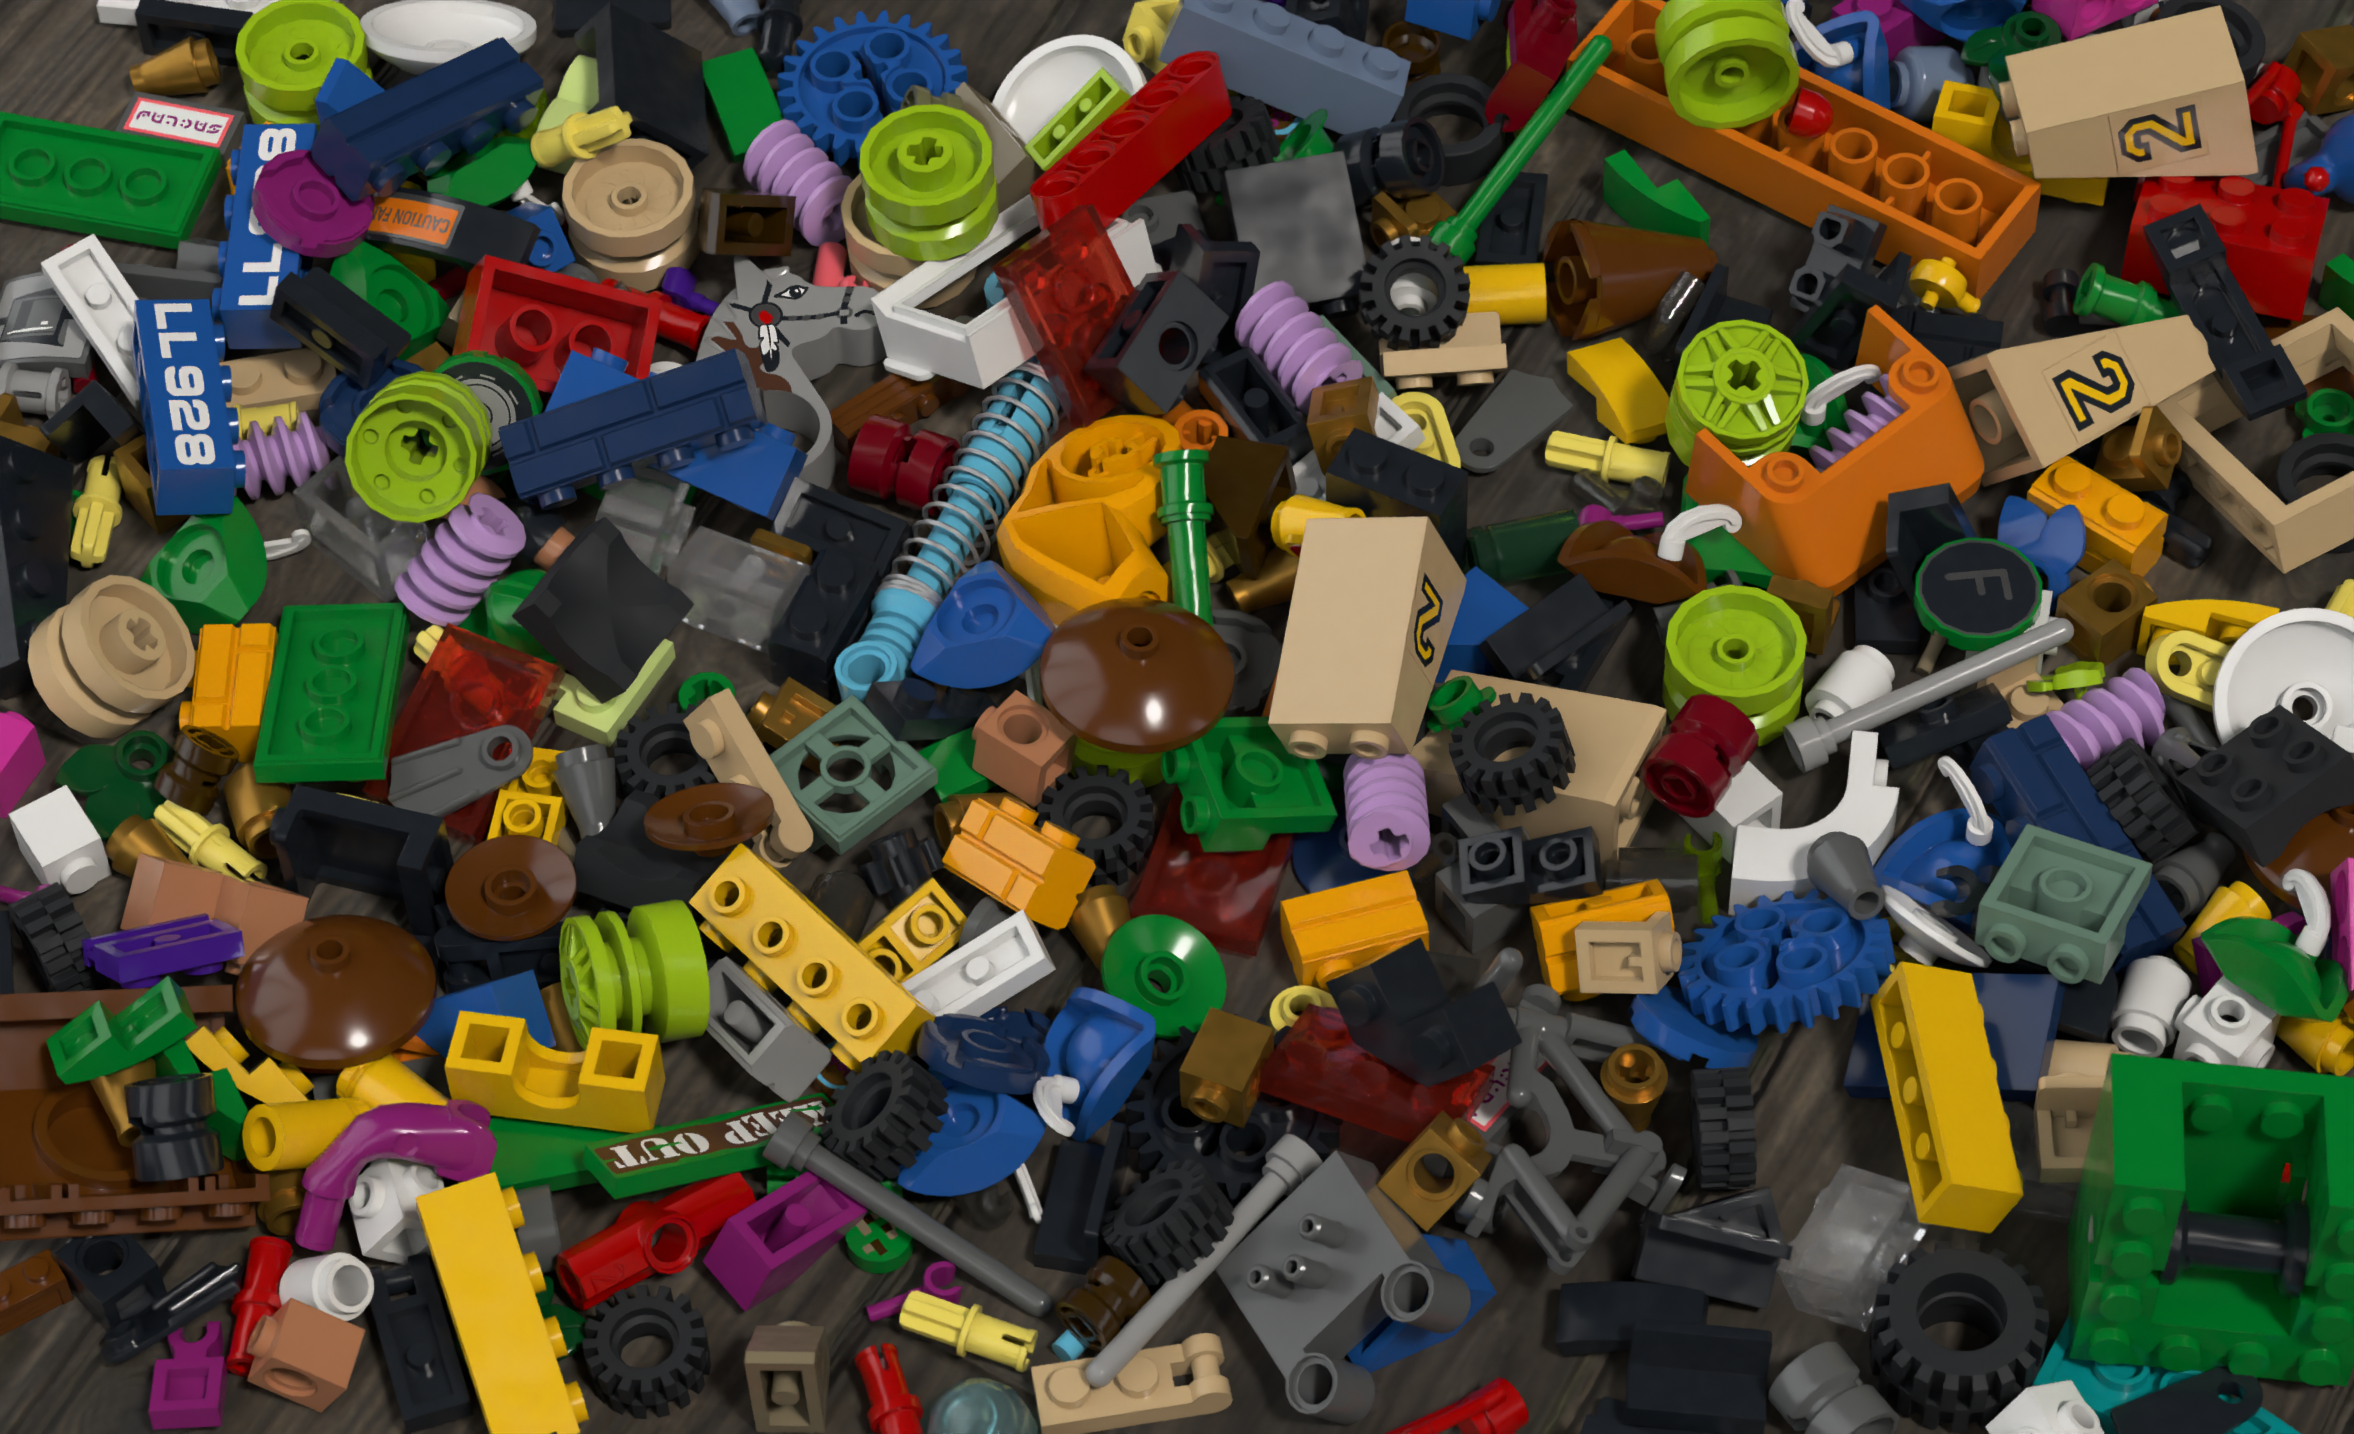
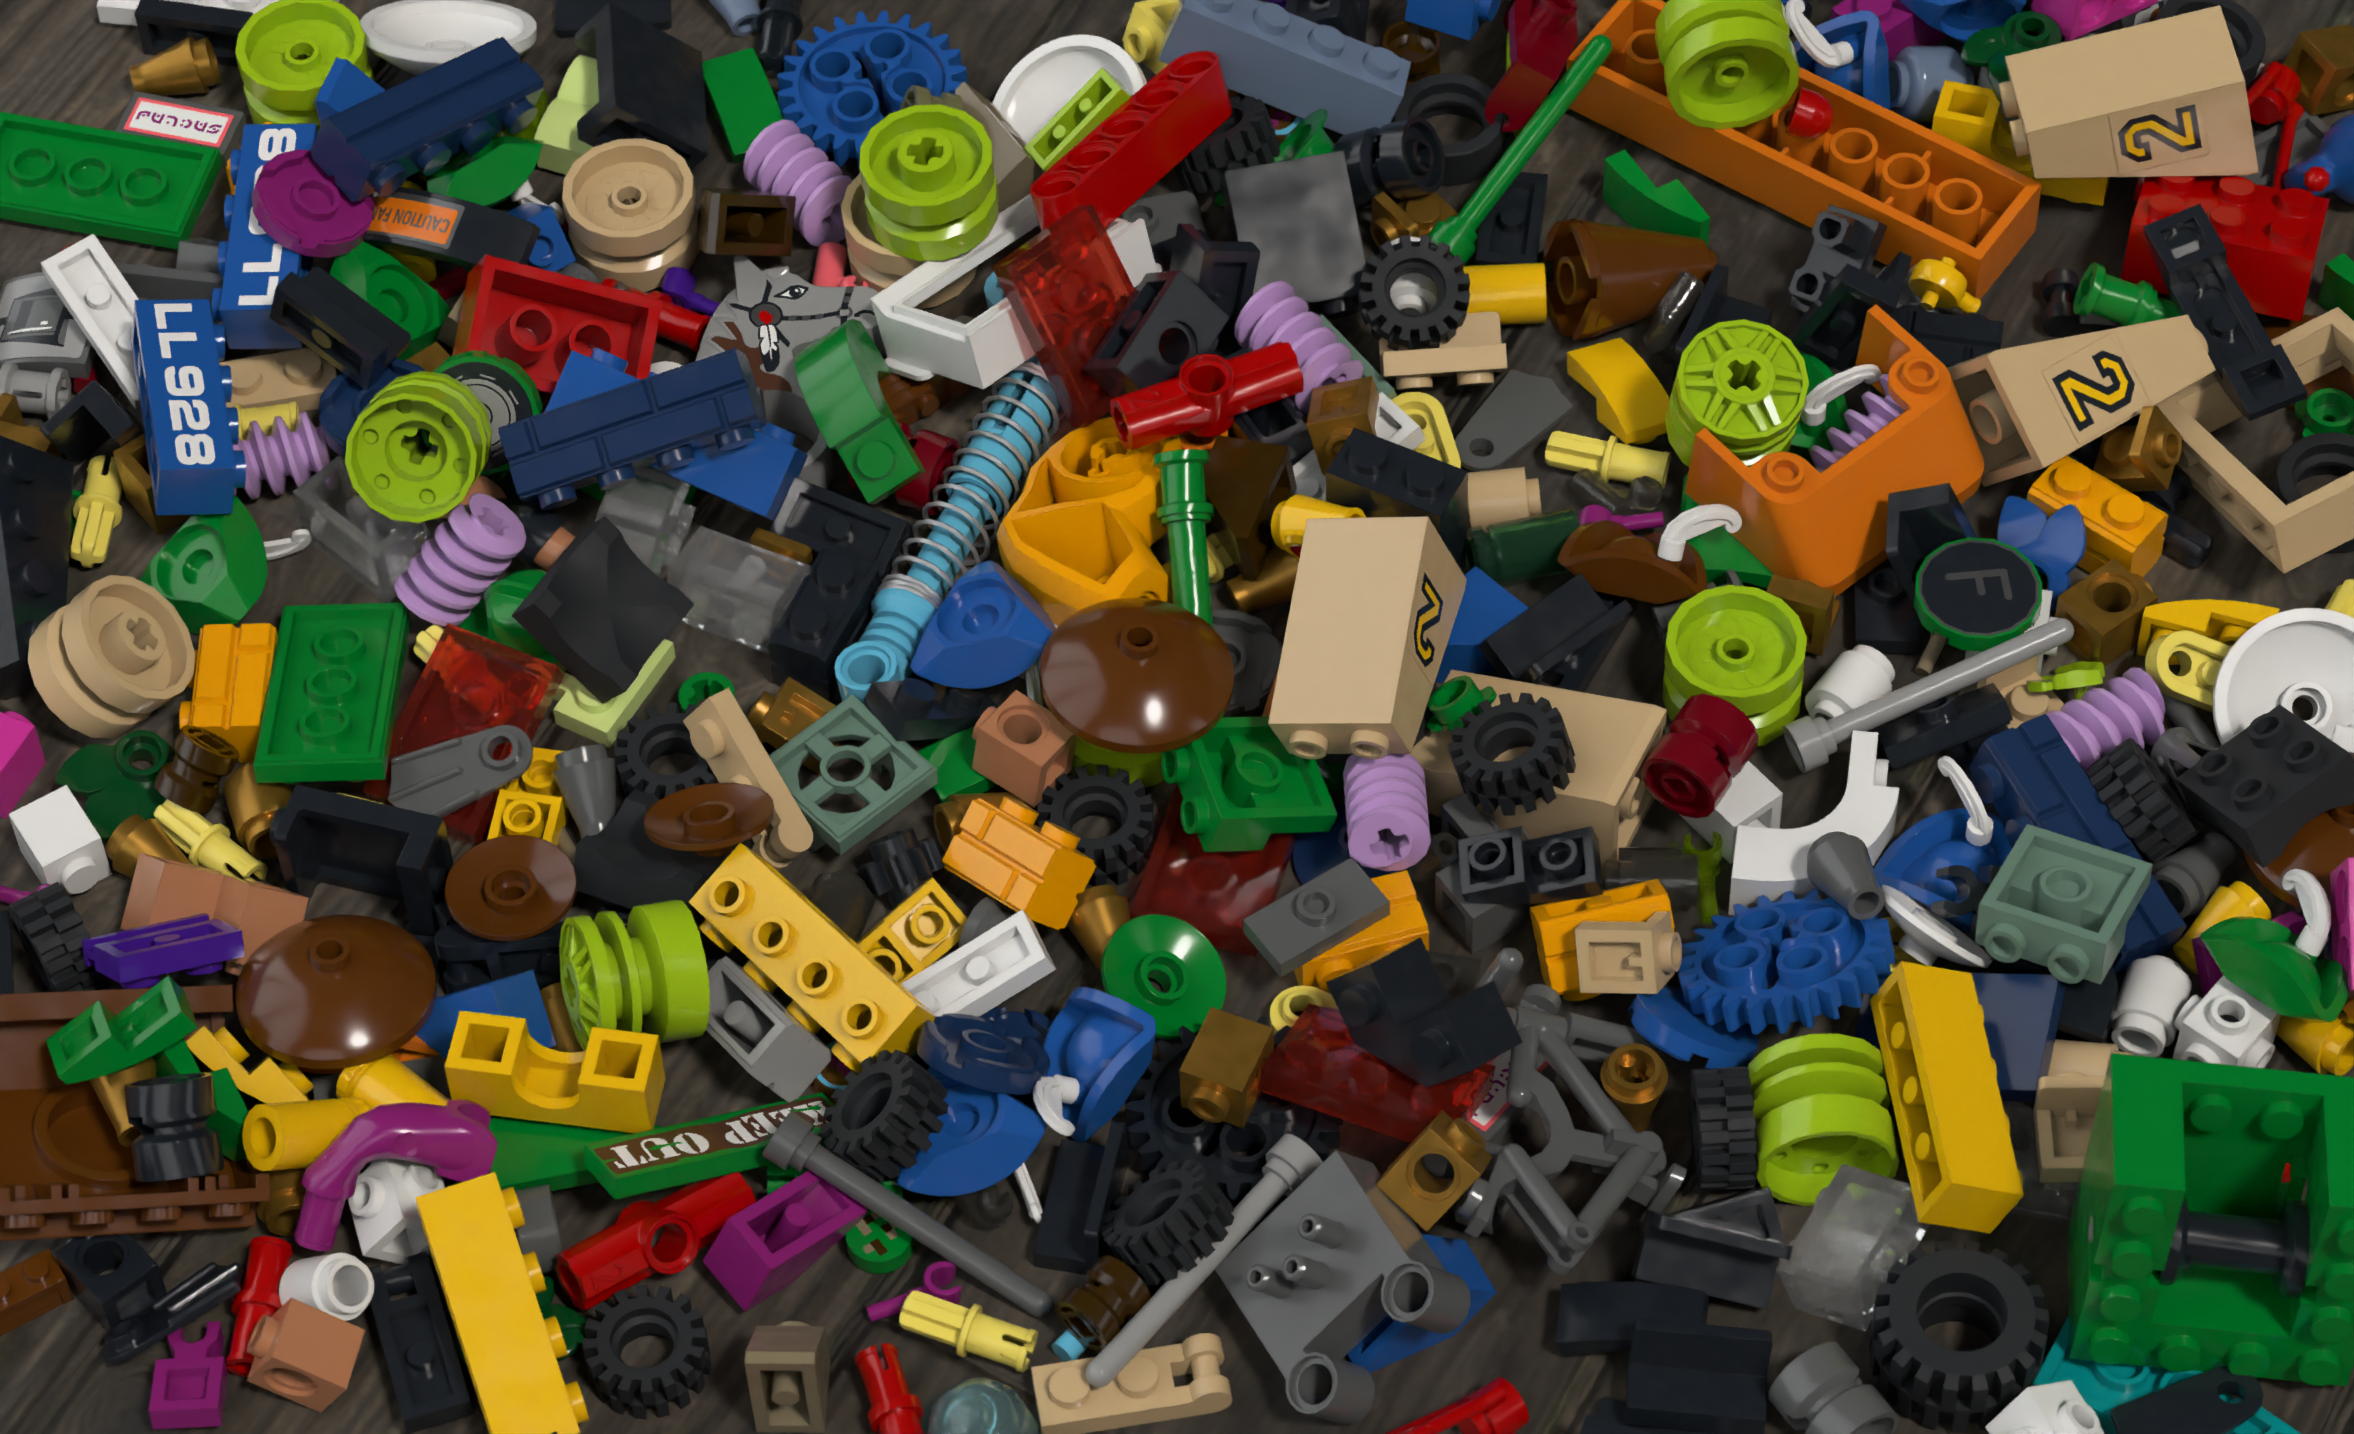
(580, 136): light yellow axle -> none
(845, 399): none -> green arch
(1206, 395): none -> red piece
(1316, 917): none -> dark grey plate
(1501, 496): none -> tan brick
(1819, 1108): none -> lime wheel

